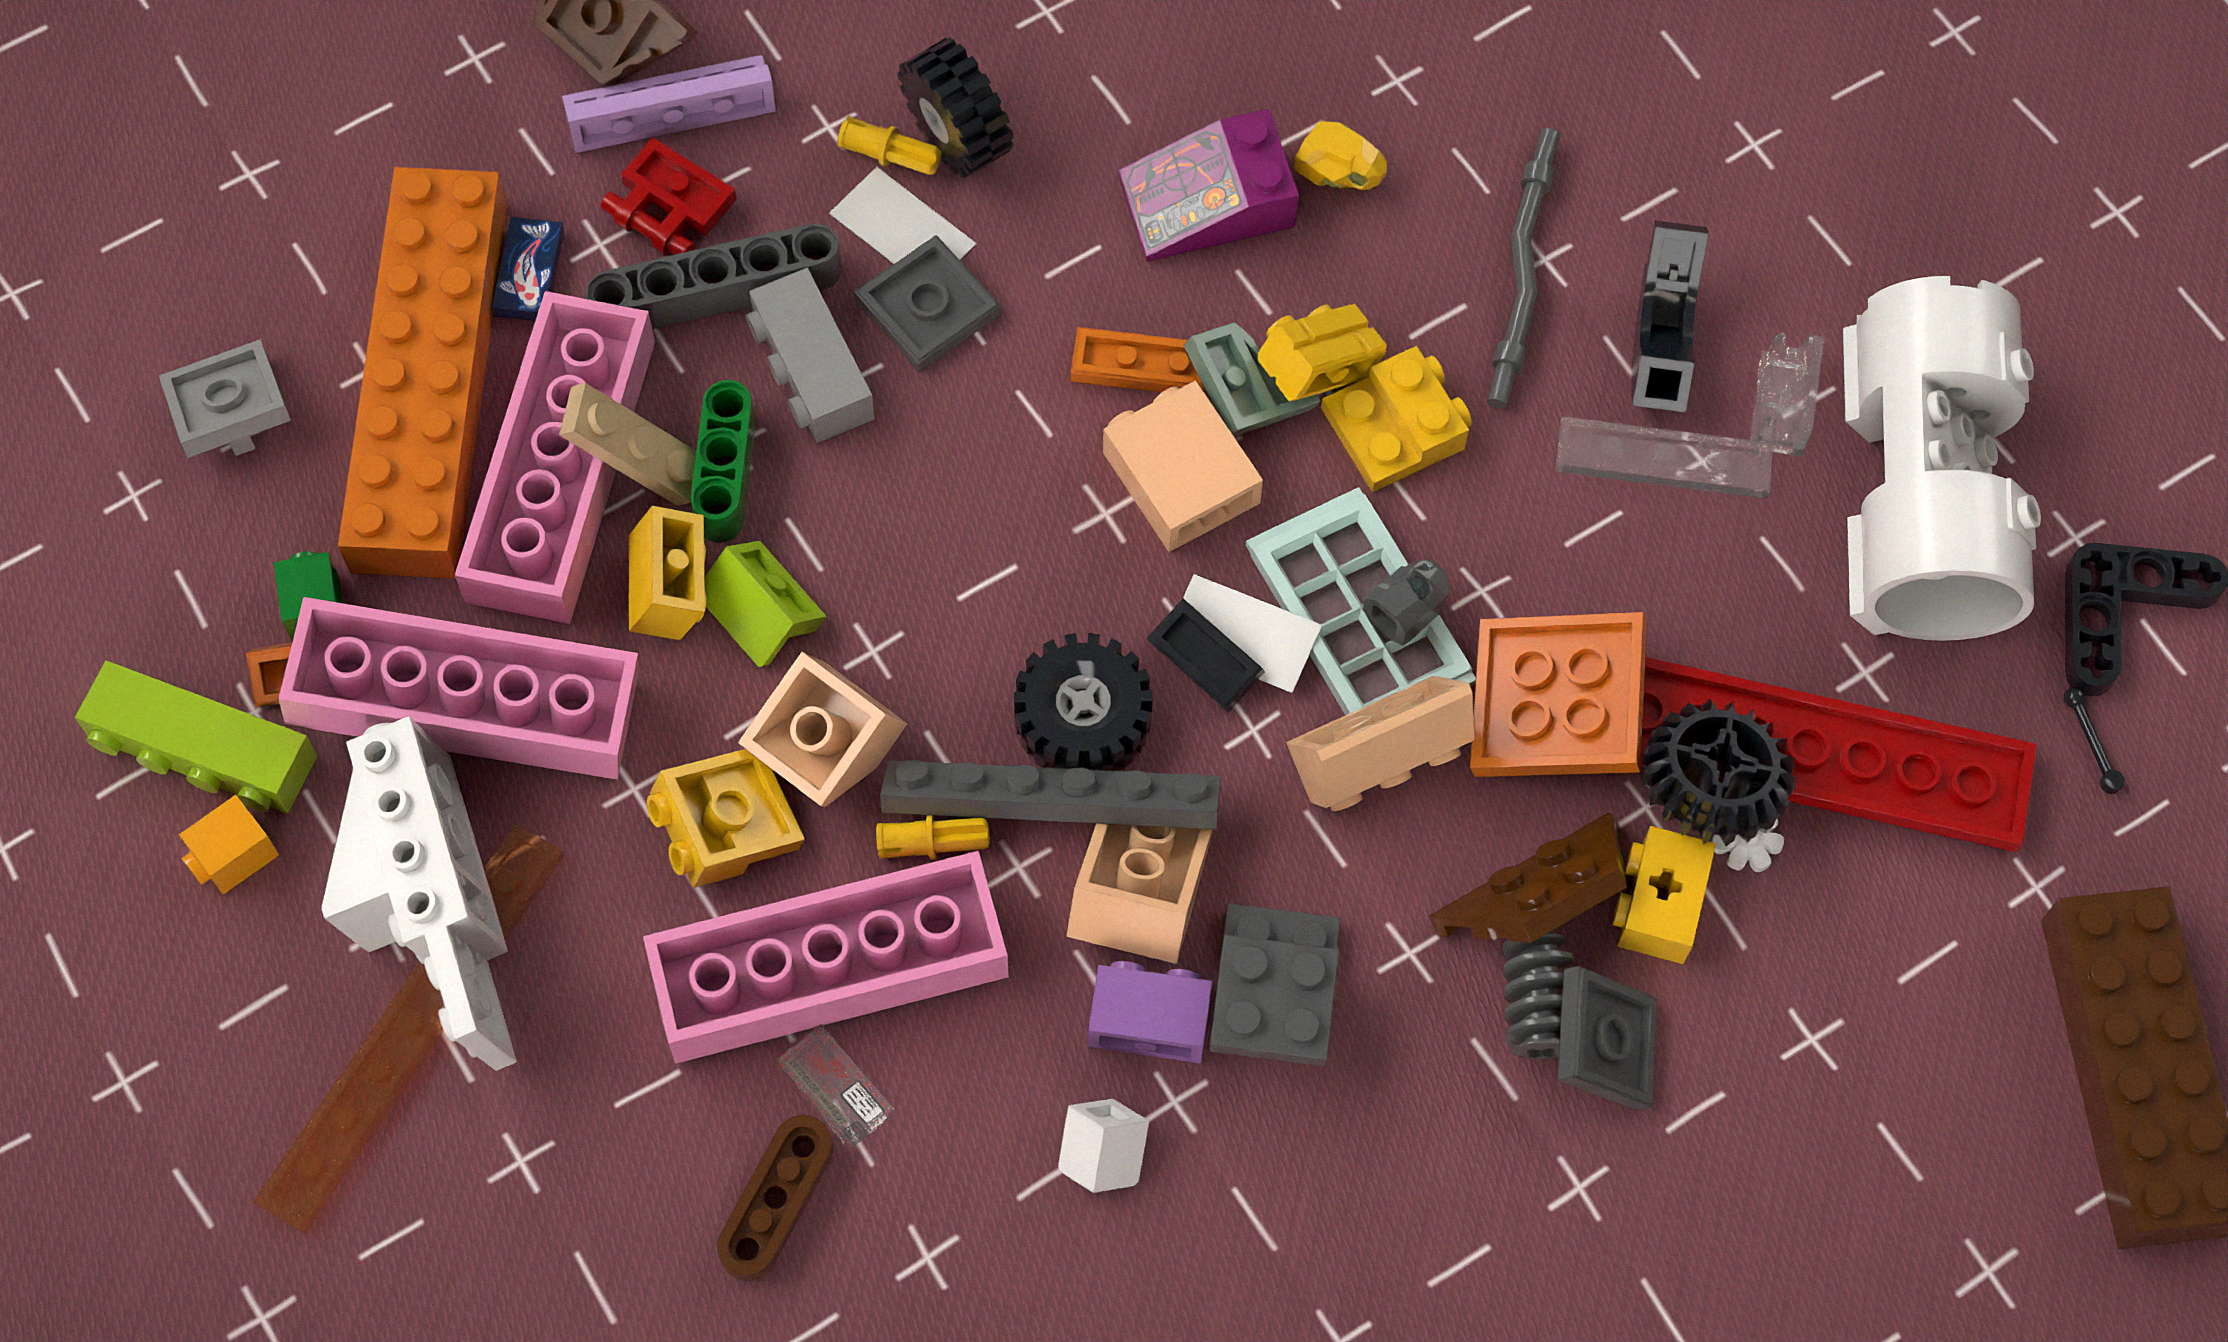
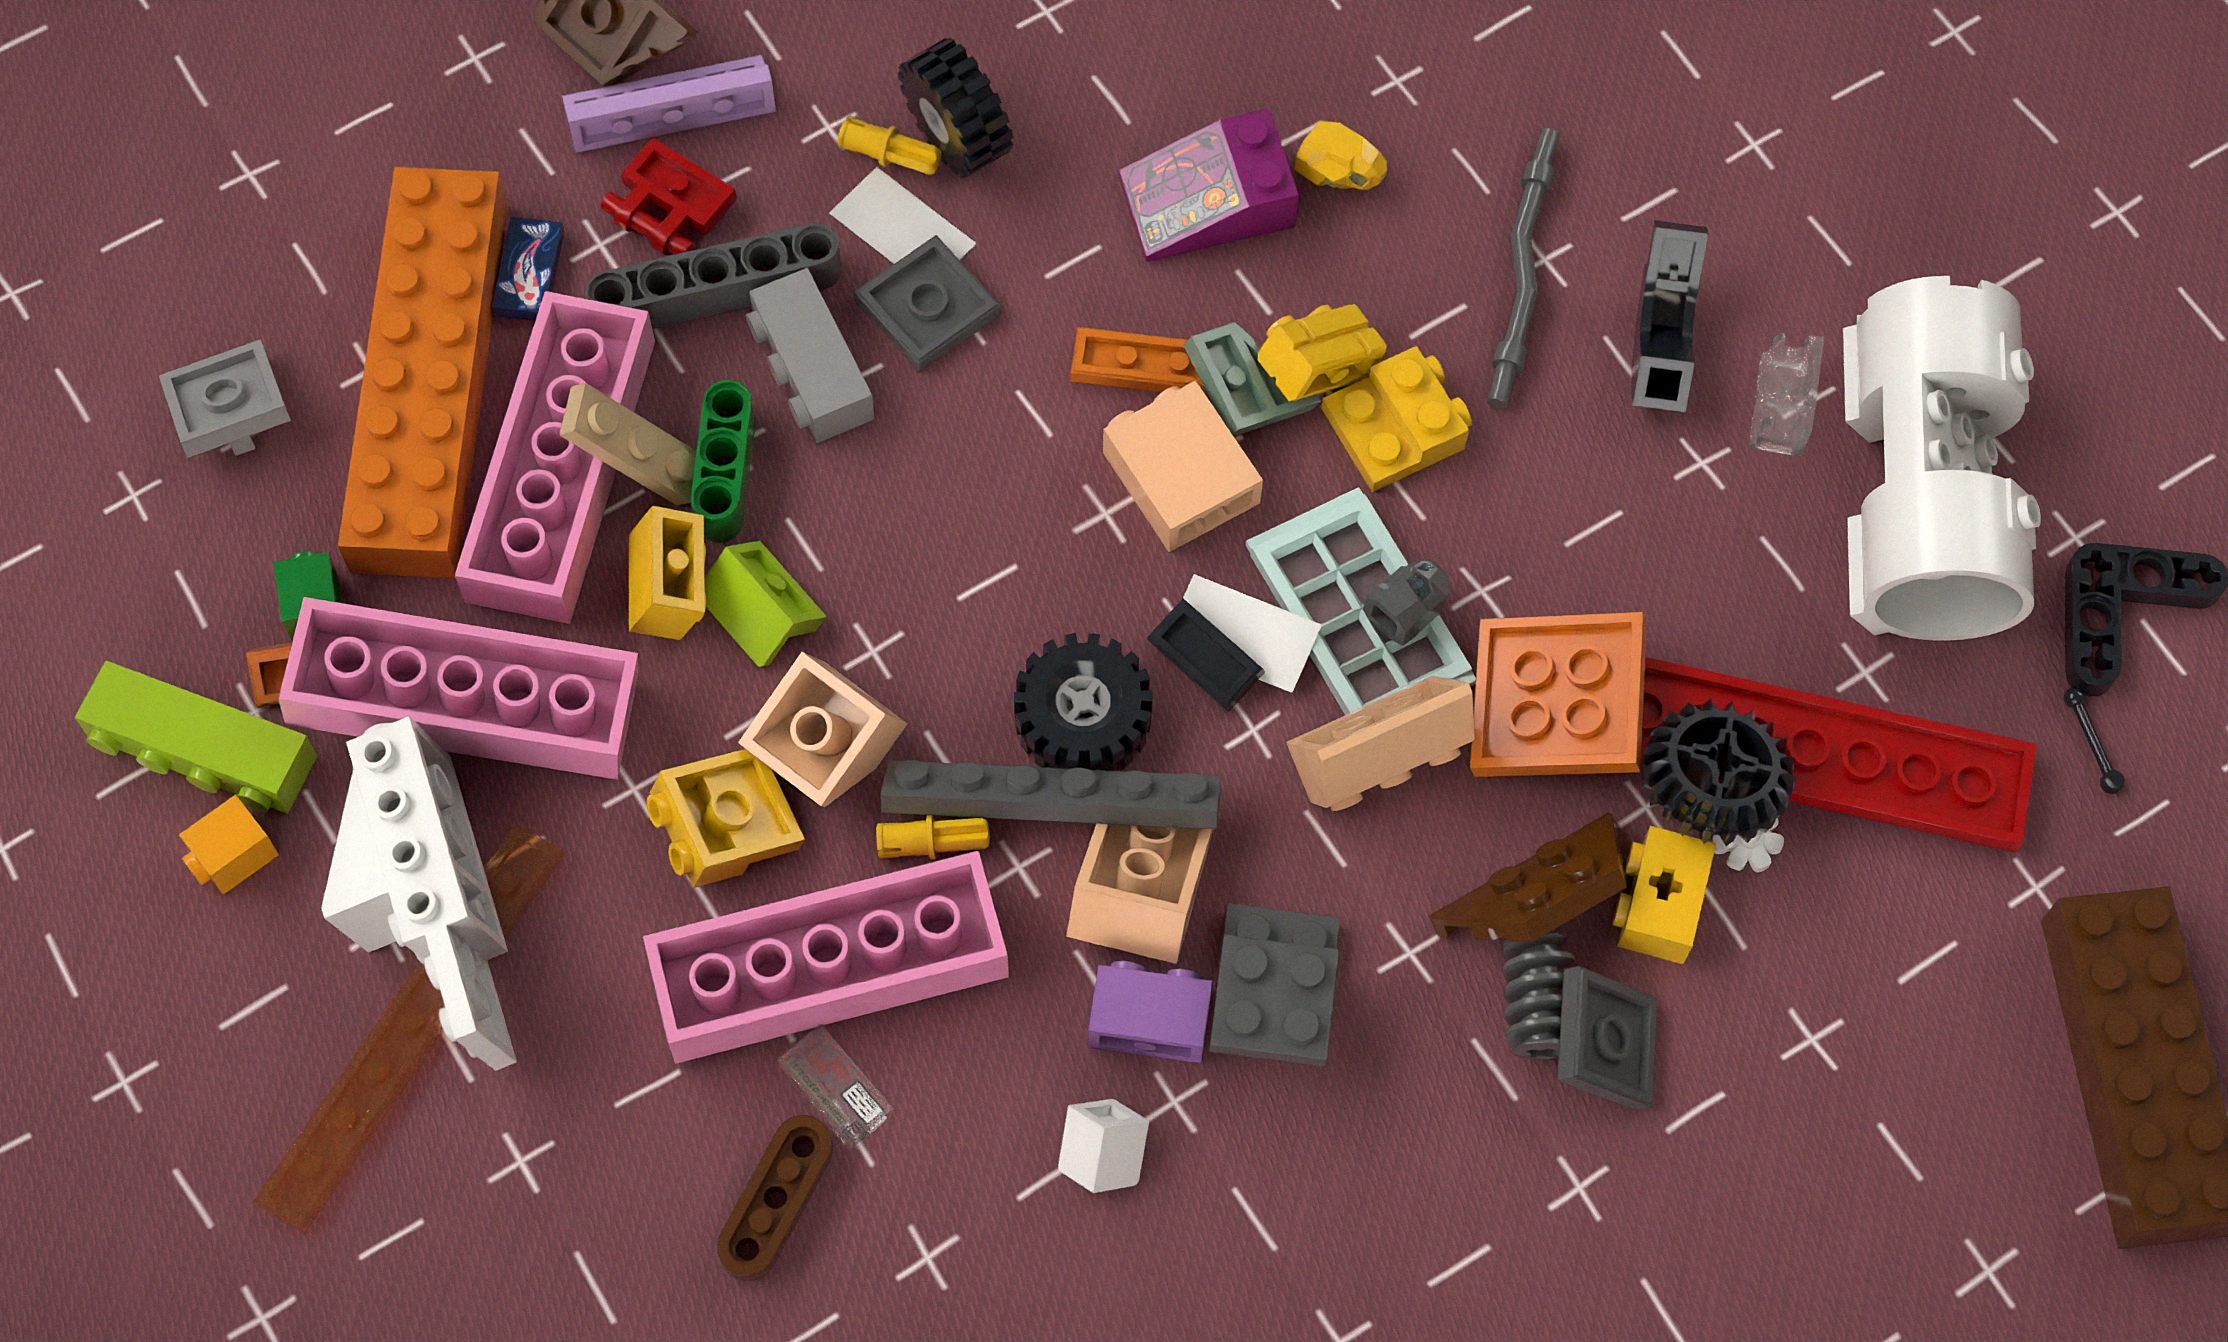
(1664, 457): clear tile -> none

